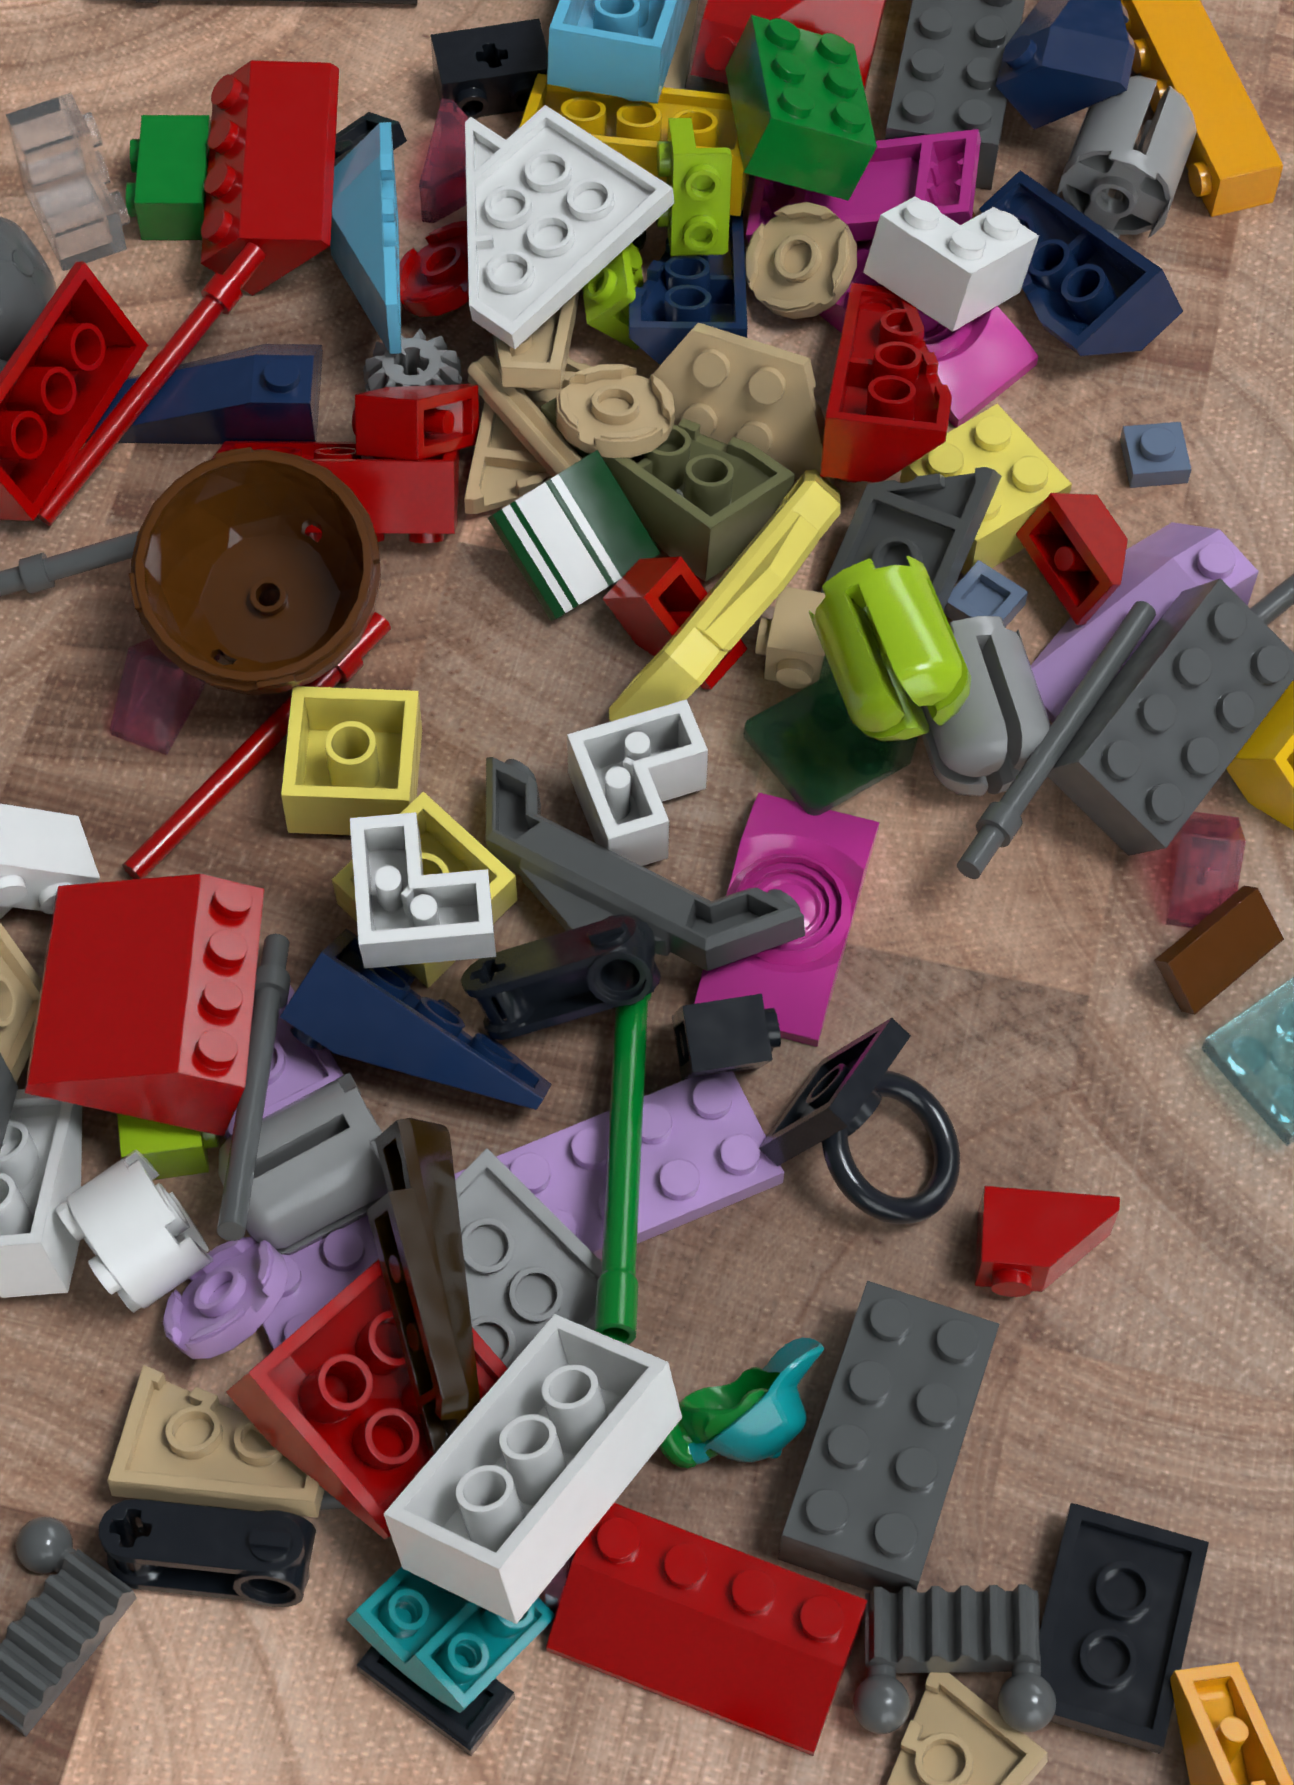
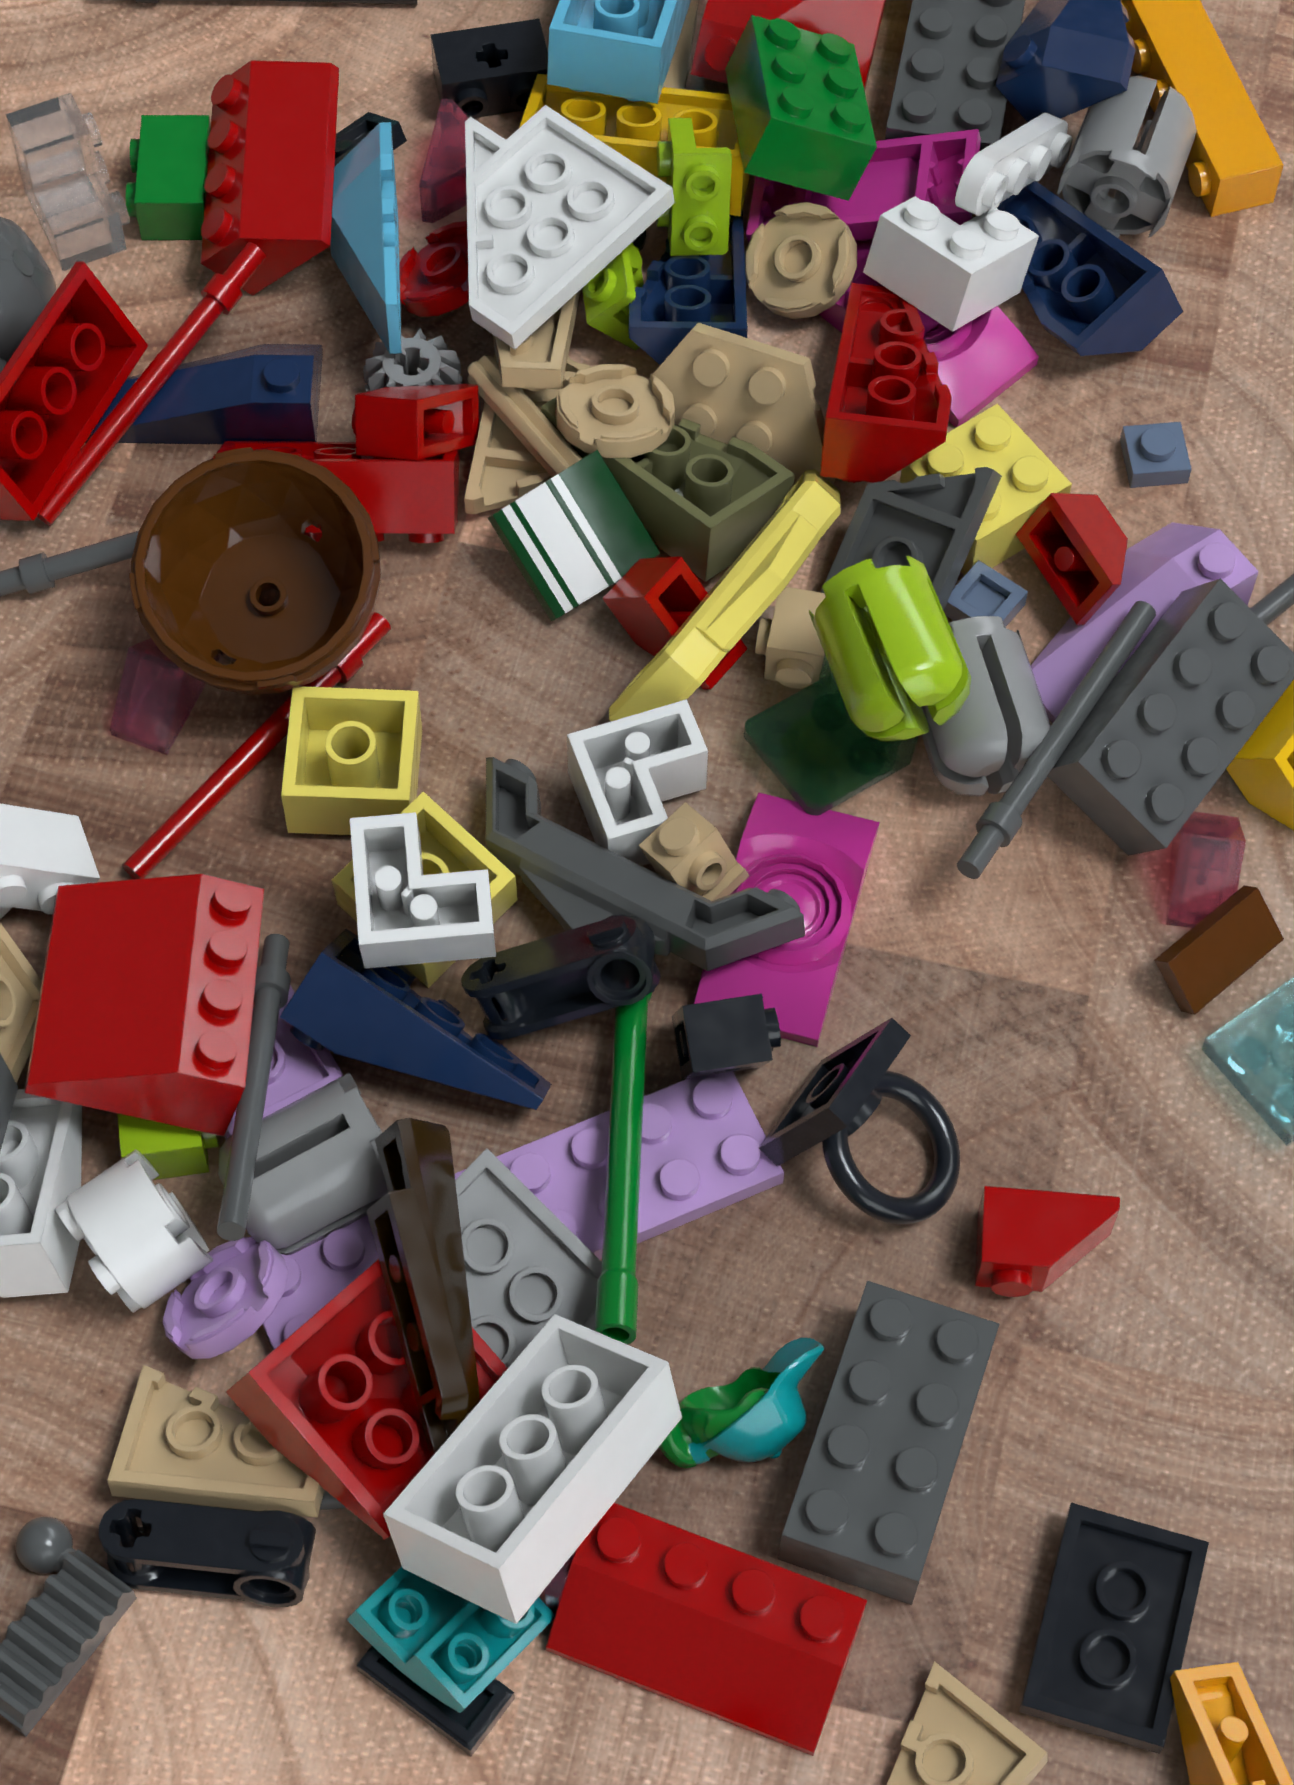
(693, 855): none -> tan brick
(953, 1634): dark grey gear -> none
(1013, 163): none -> white plate

